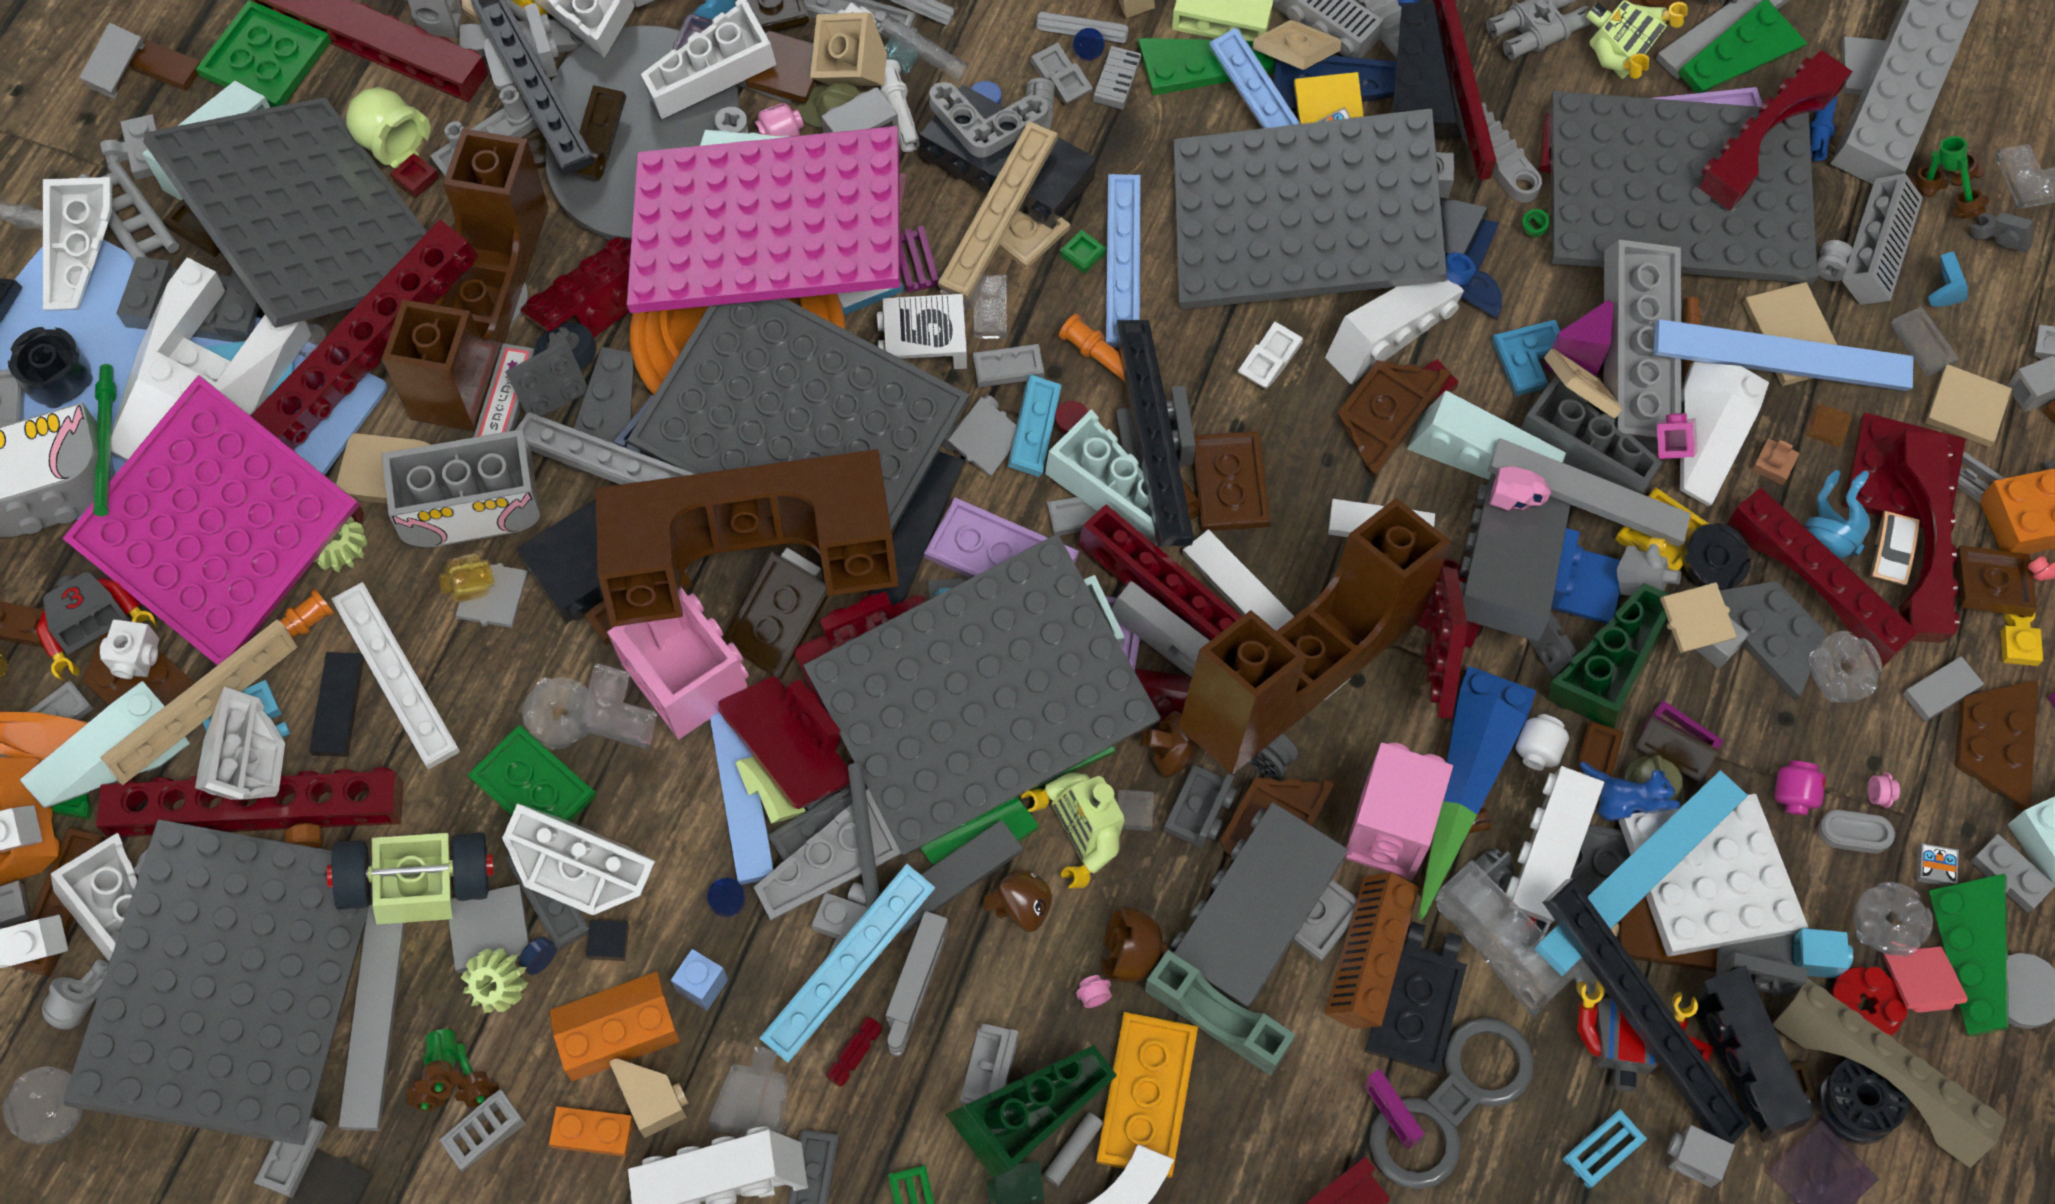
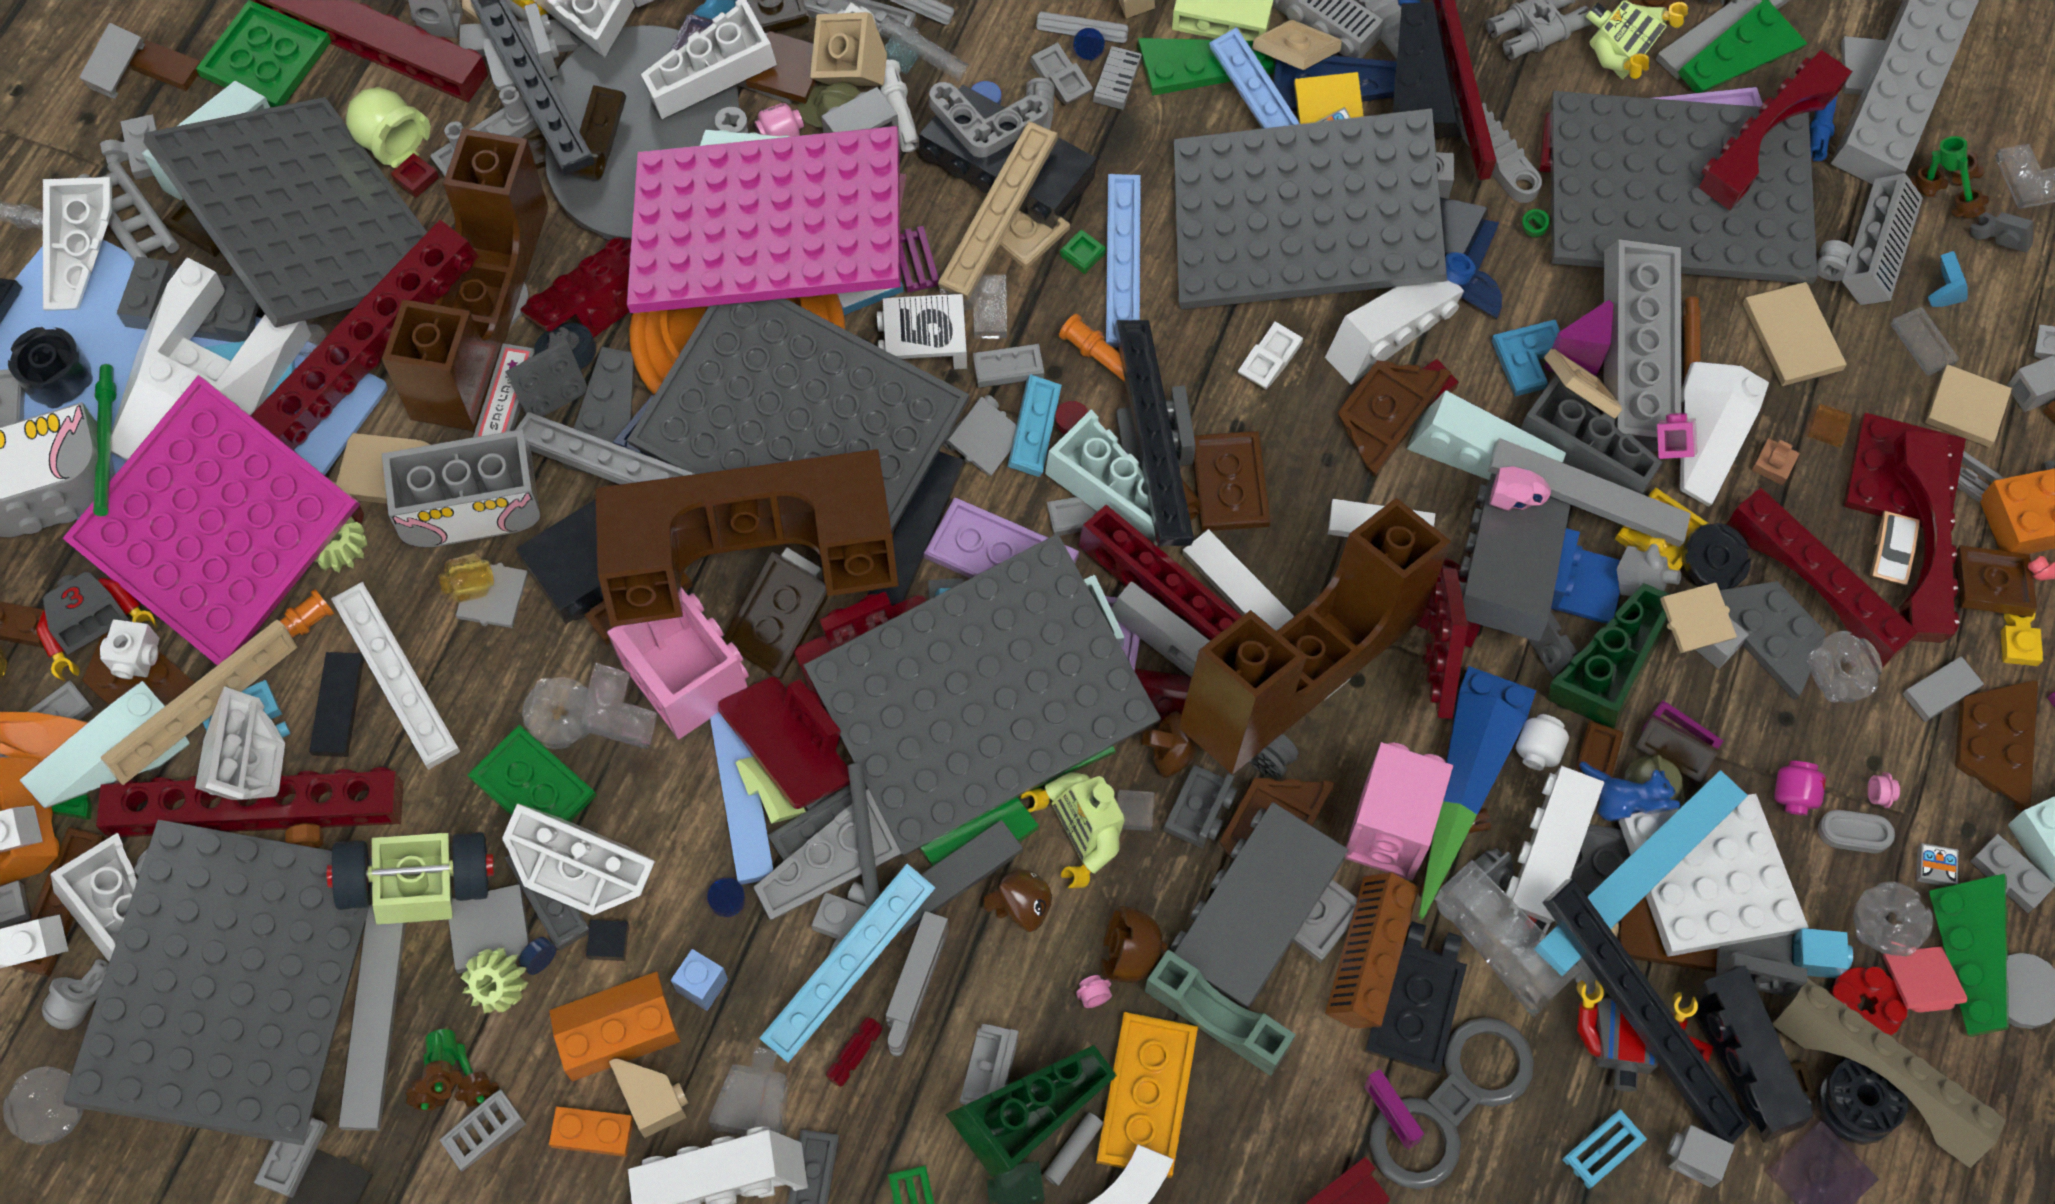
(1783, 355): light blue tile -> none
(1832, 530): dark azure hair -> none

